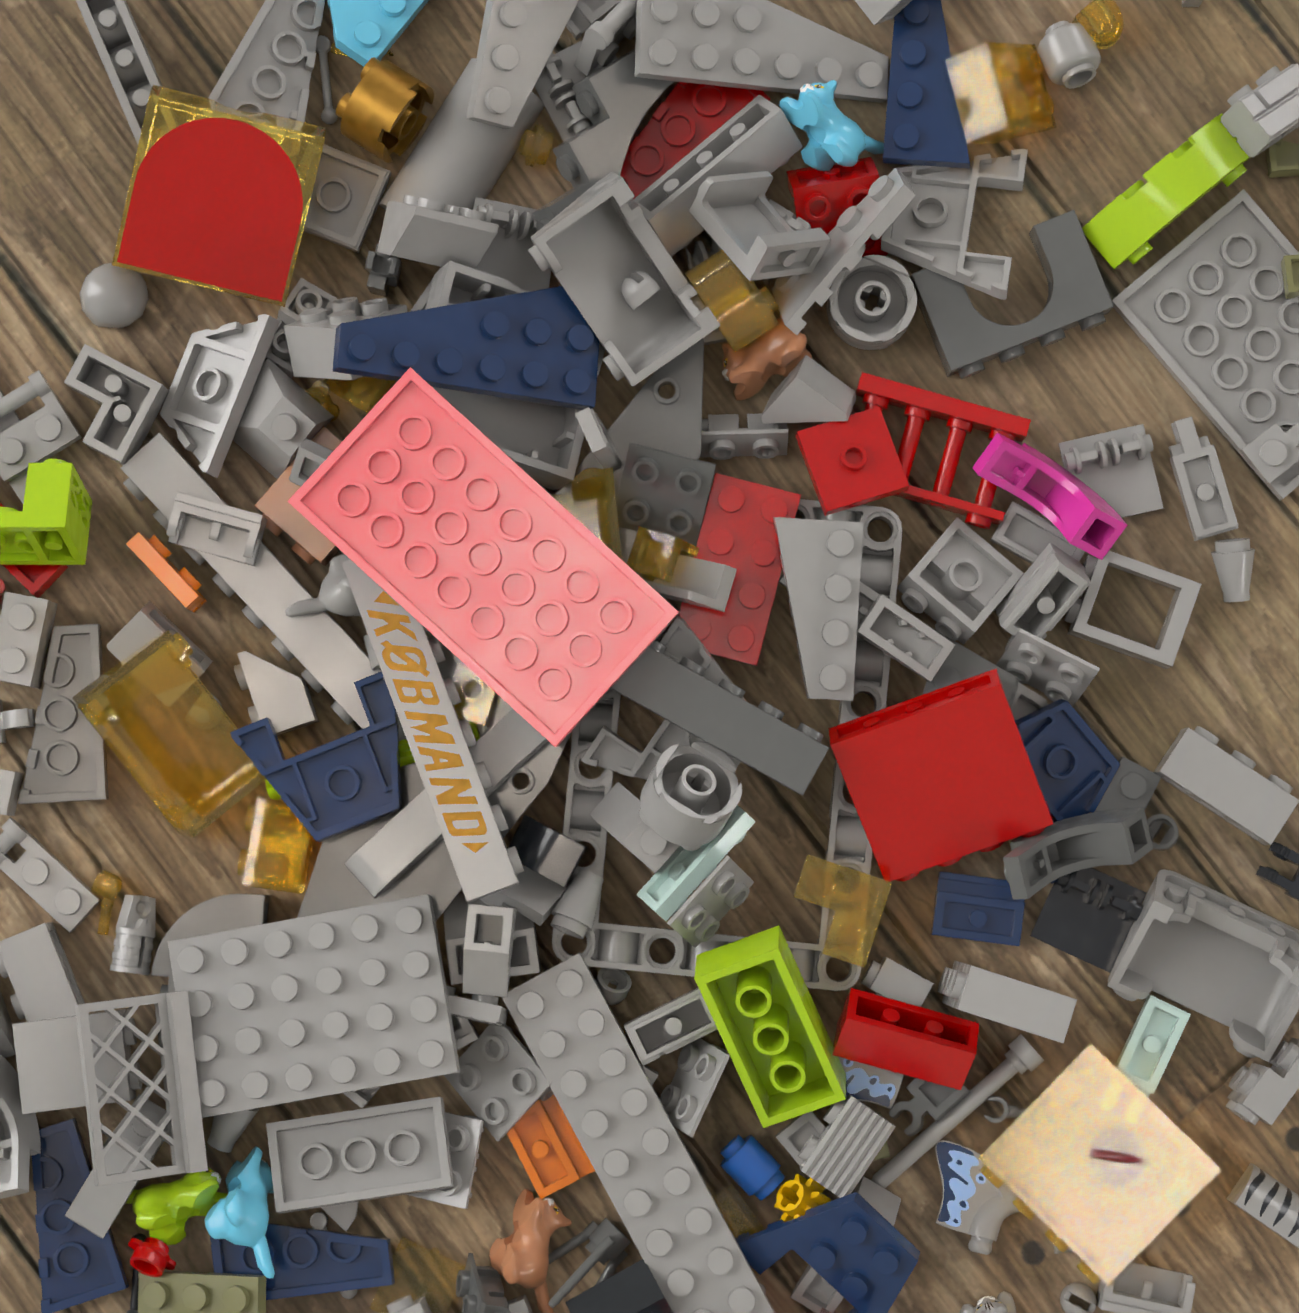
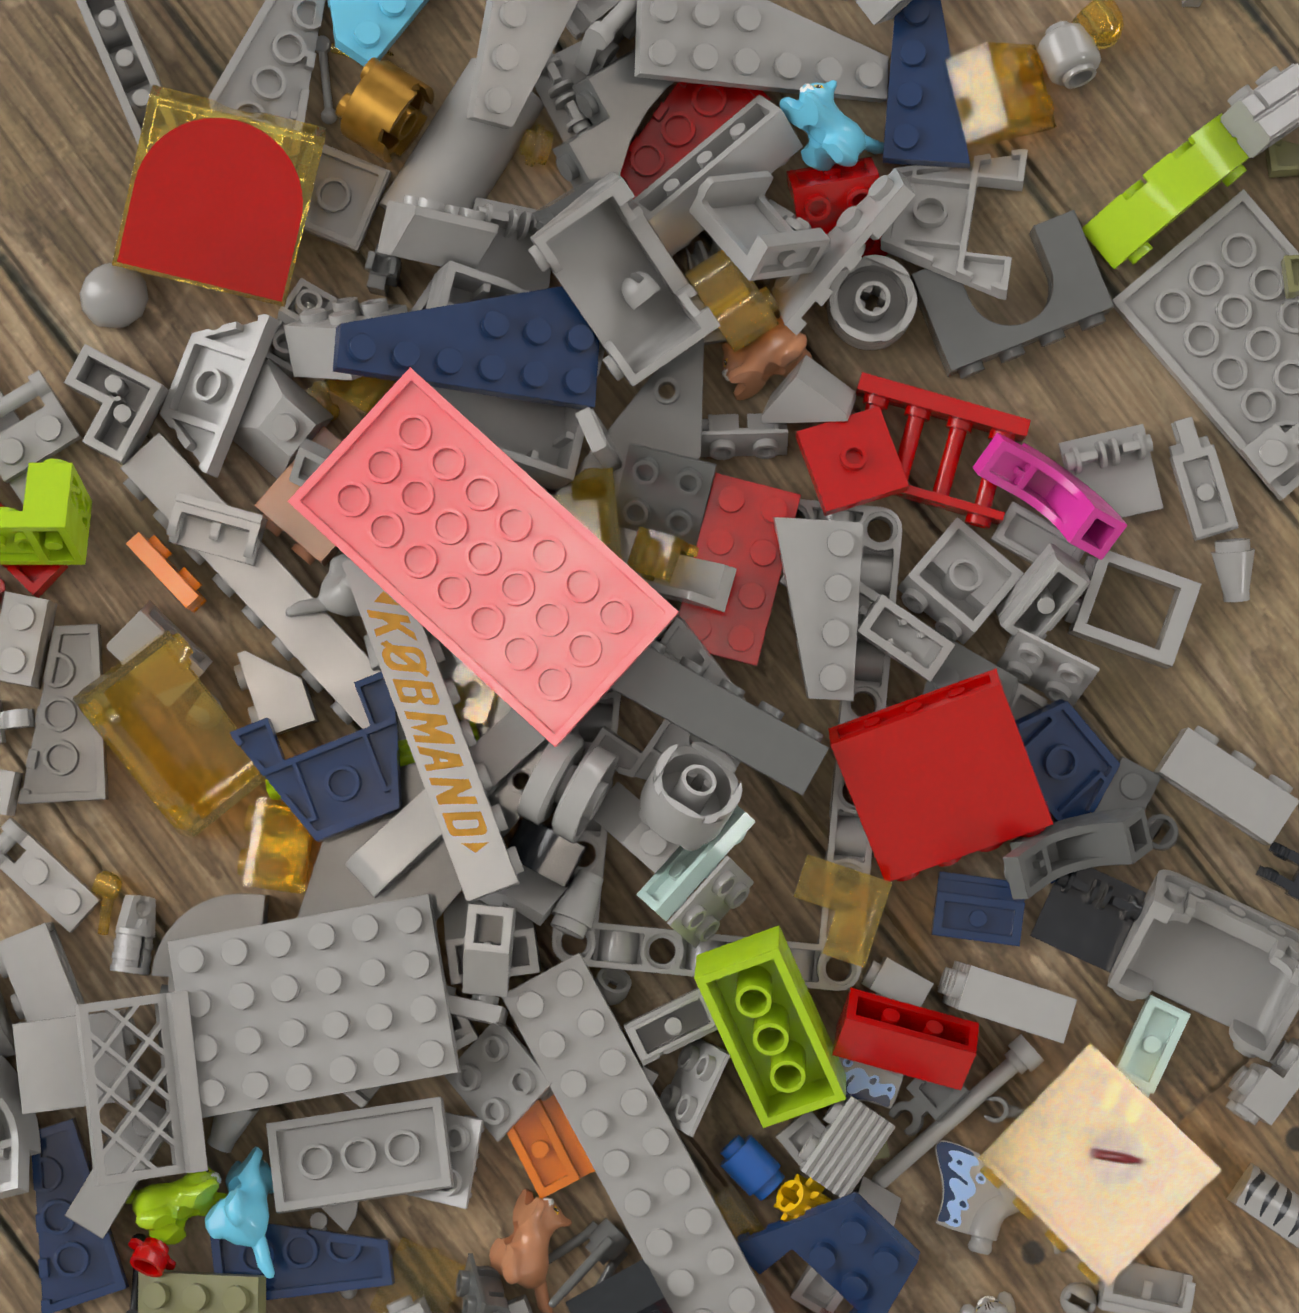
(570, 785): none -> light grey wheel

